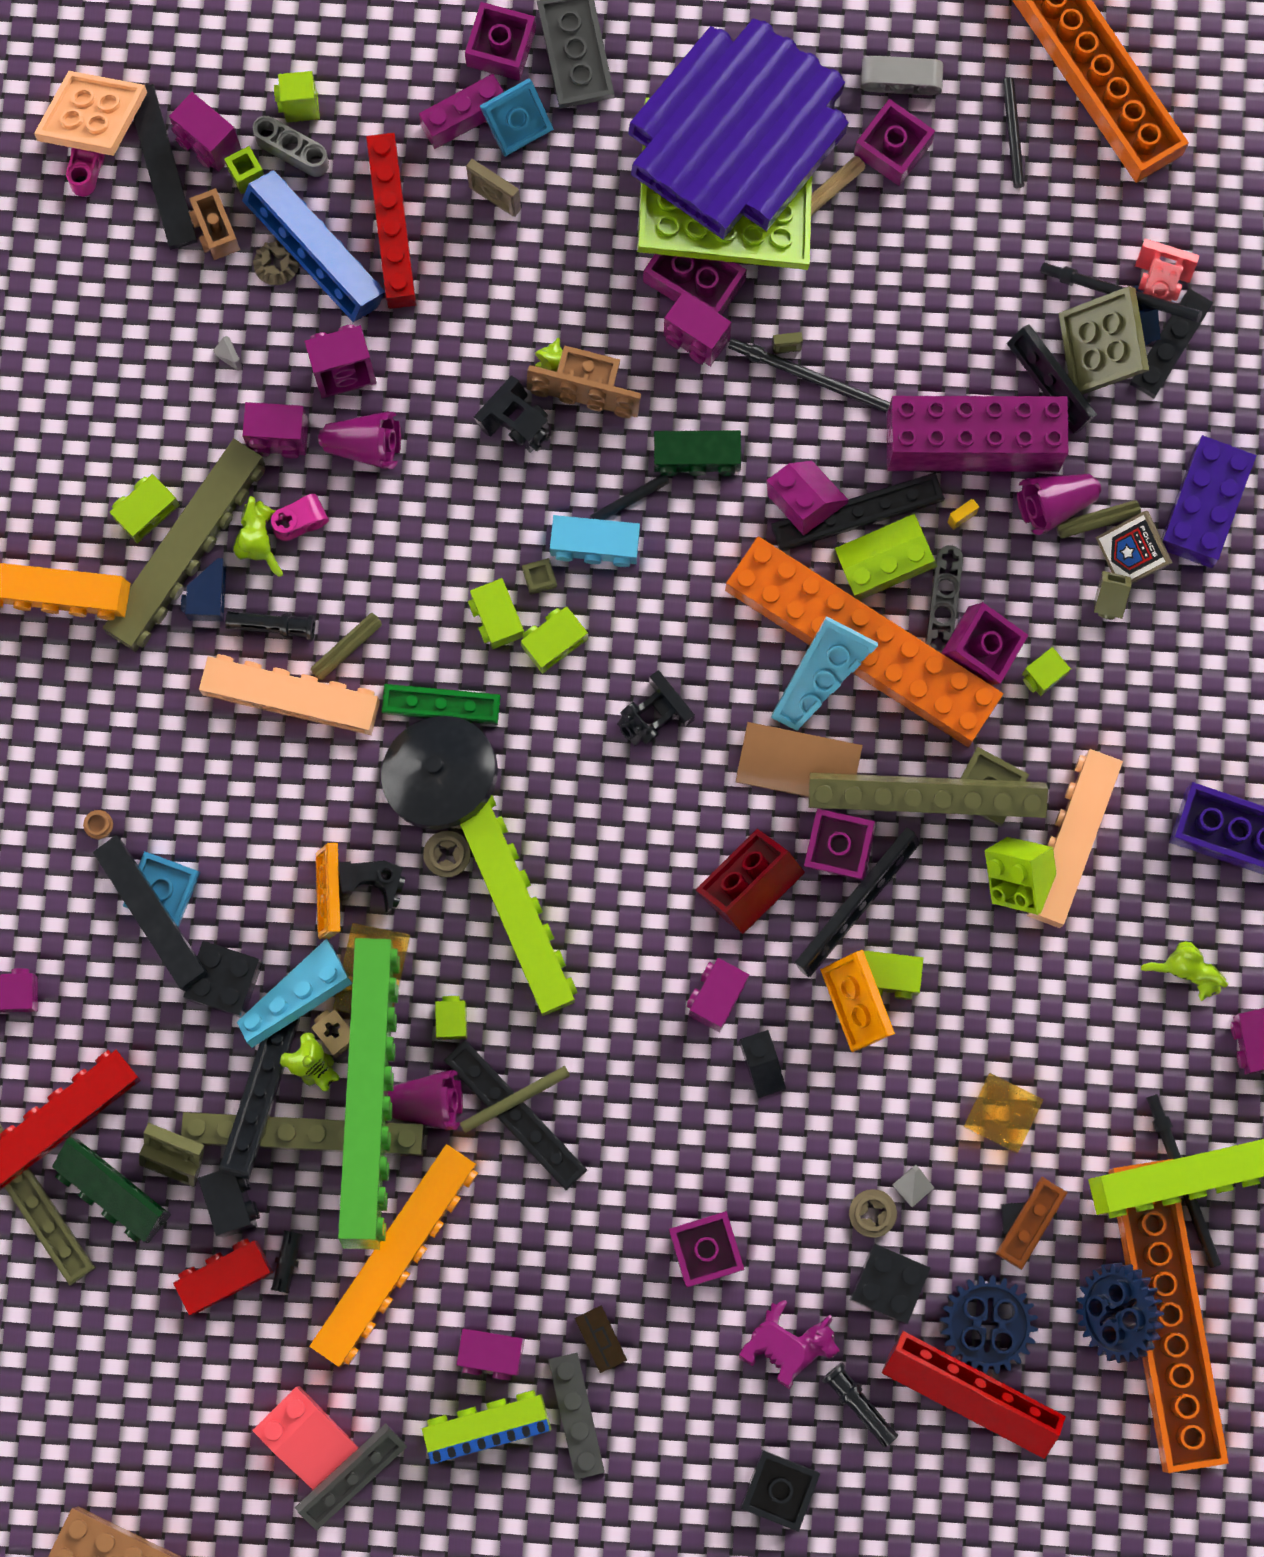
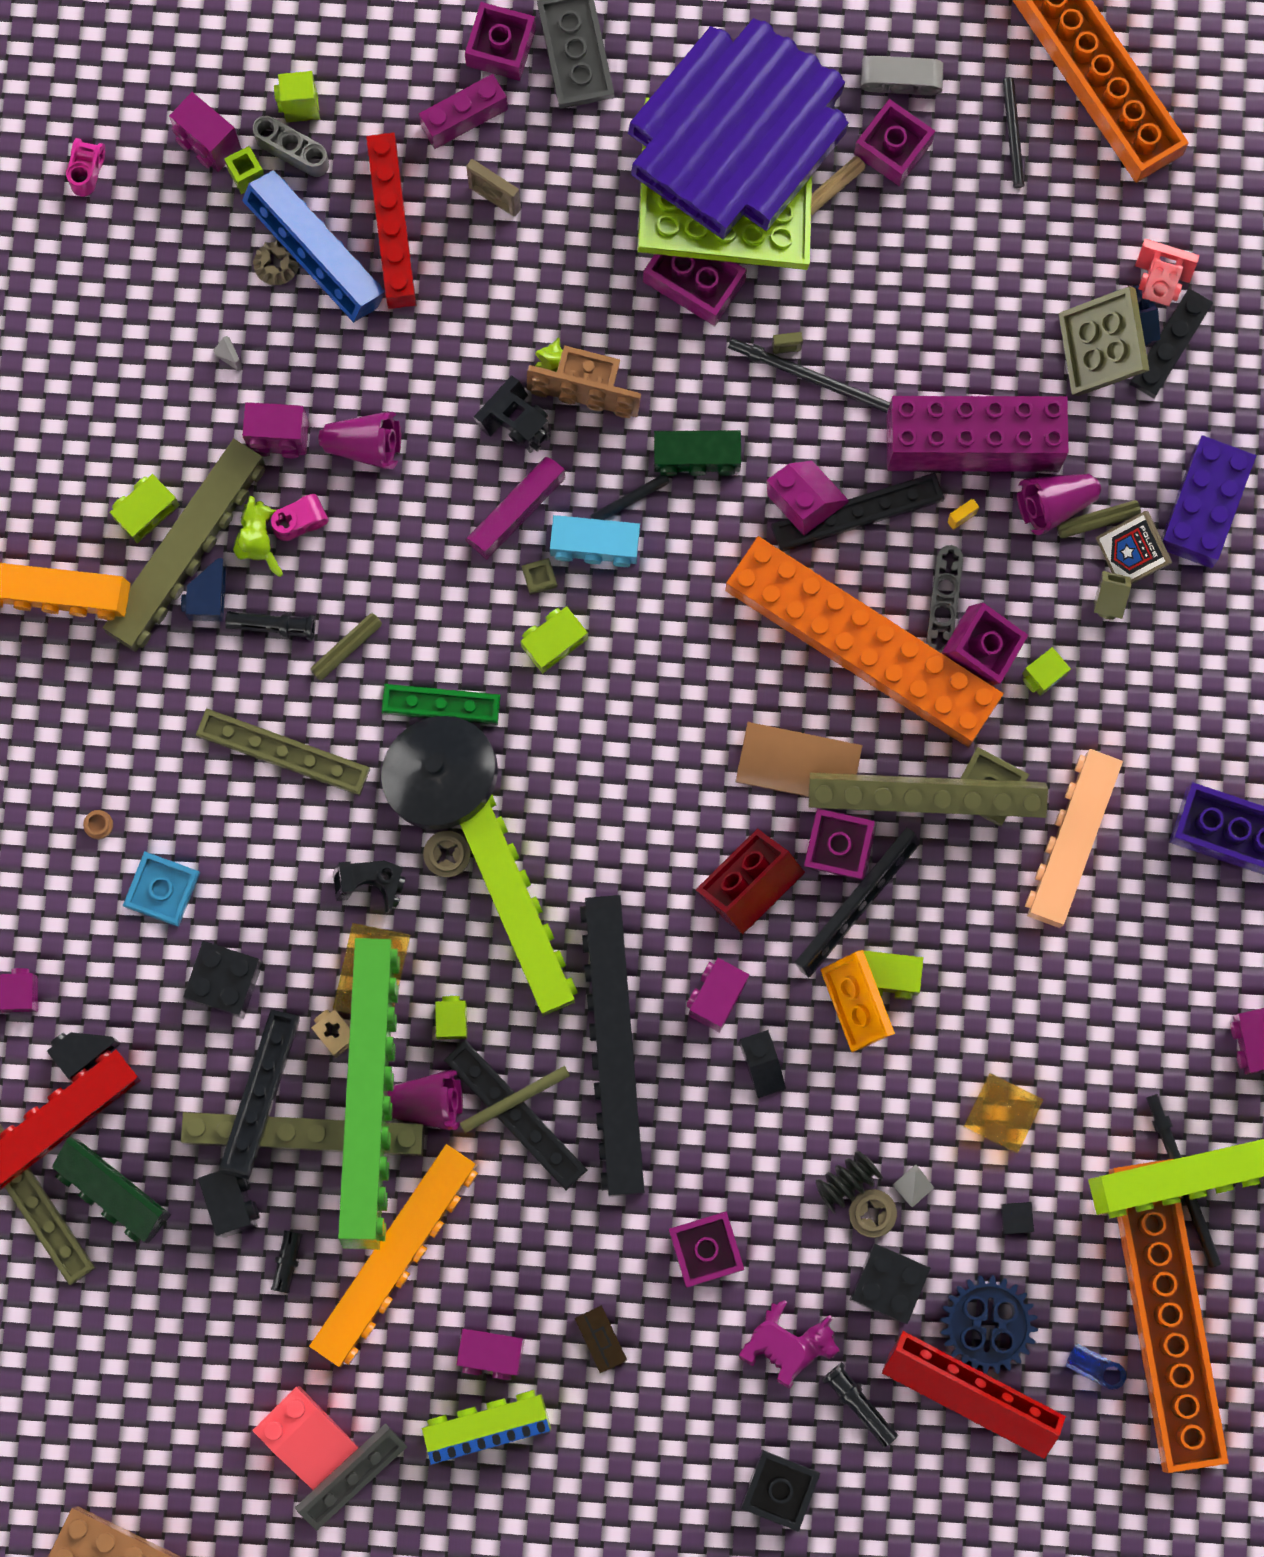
(79, 1051): none -> black slope
(91, 113): light nougat plate -> none
(150, 913): black tile -> none
(163, 172): black tile -> none
(171, 1155): olive slope -> none
(215, 225): medium nougat brick -> none
(222, 1276): red brick -> none
(283, 752): none -> olive tile
(289, 695): light nougat brick -> none
(300, 991): medium azure wing -> none
(311, 1063): lime animal -> none
(327, 891): light orange tile -> none
(340, 360): magenta brick -> none
(496, 613): lime brick -> none
(516, 117): dark azure tile -> none
(516, 507): none -> magenta brick
(576, 1416): dark grey plate -> none
(614, 1046): none -> black brick
(667, 704): black tile -> none
(696, 329): magenta brick -> none
(825, 665): medium azure wing -> none
(847, 1180): none -> pearl dark grey piece
(885, 557): lime slope -> none
(1020, 874): lime slope -> none
(1031, 1223): dark orange tile -> none
(1050, 376): black plate -> none
(1071, 276): black bar -> none
(1093, 1366): none -> clear blue piece
(1133, 1328): dark blue gear -> none
(1188, 964): lime animal -> none

